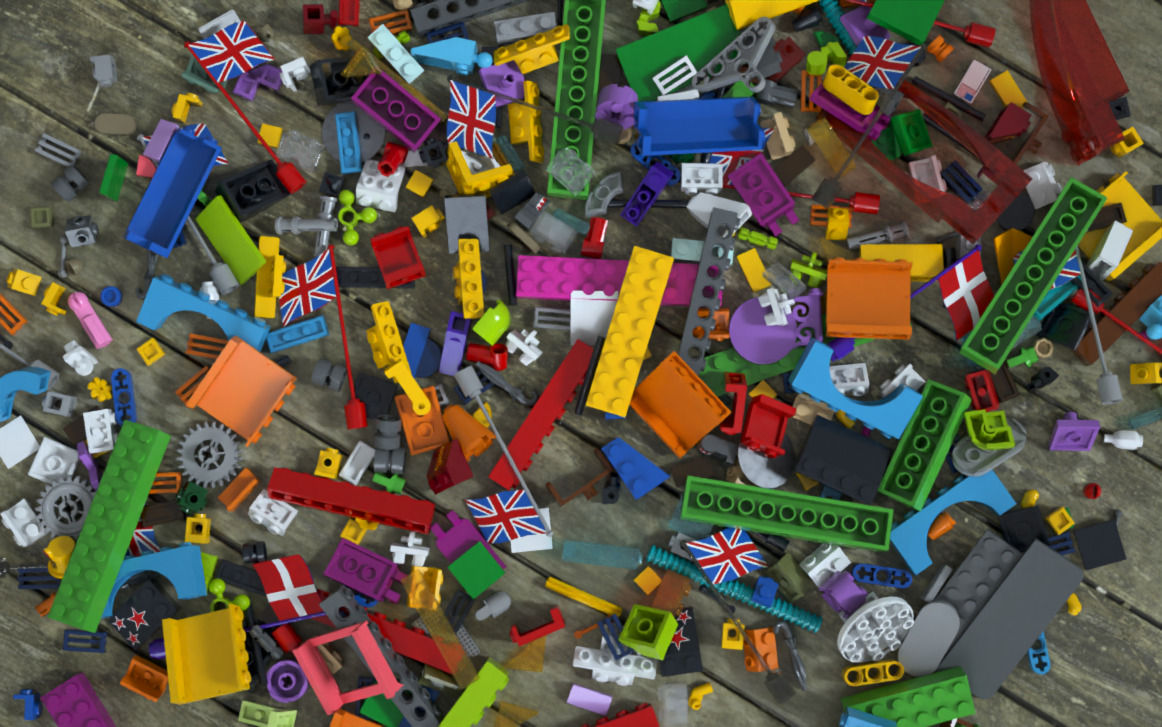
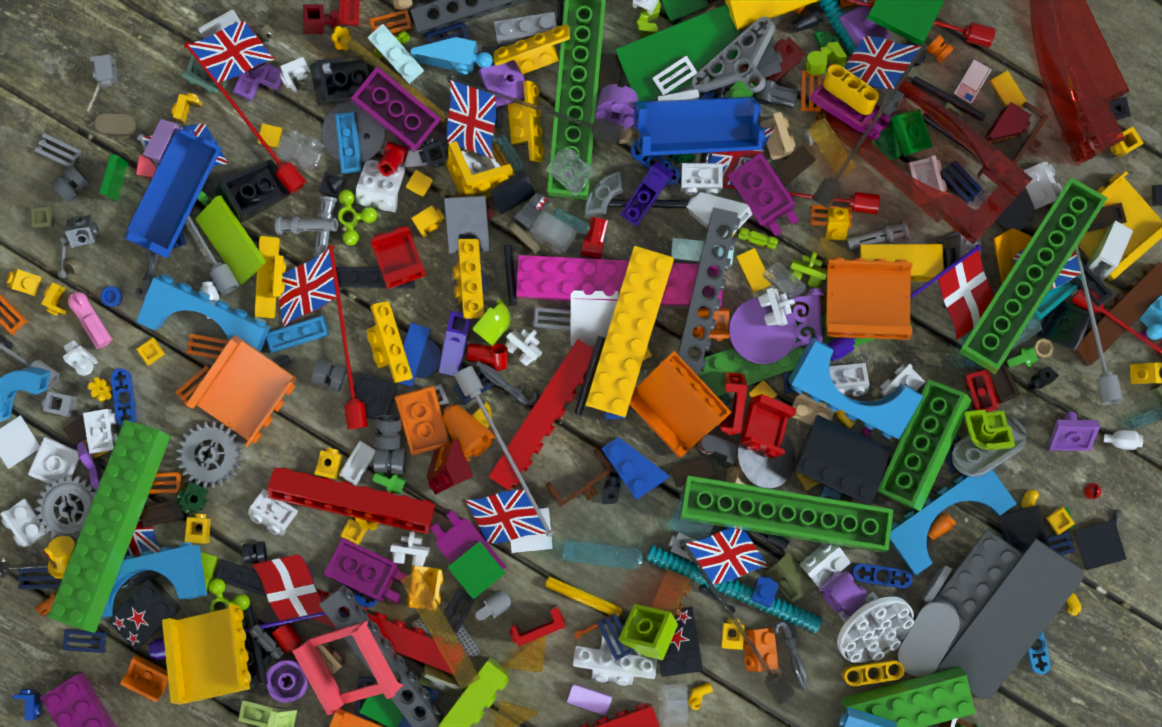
(239, 489): orange panel -> none
(361, 64): clear yellow tile -> none
(419, 401): yellow leg -> none
(648, 580): yellow tile -> none

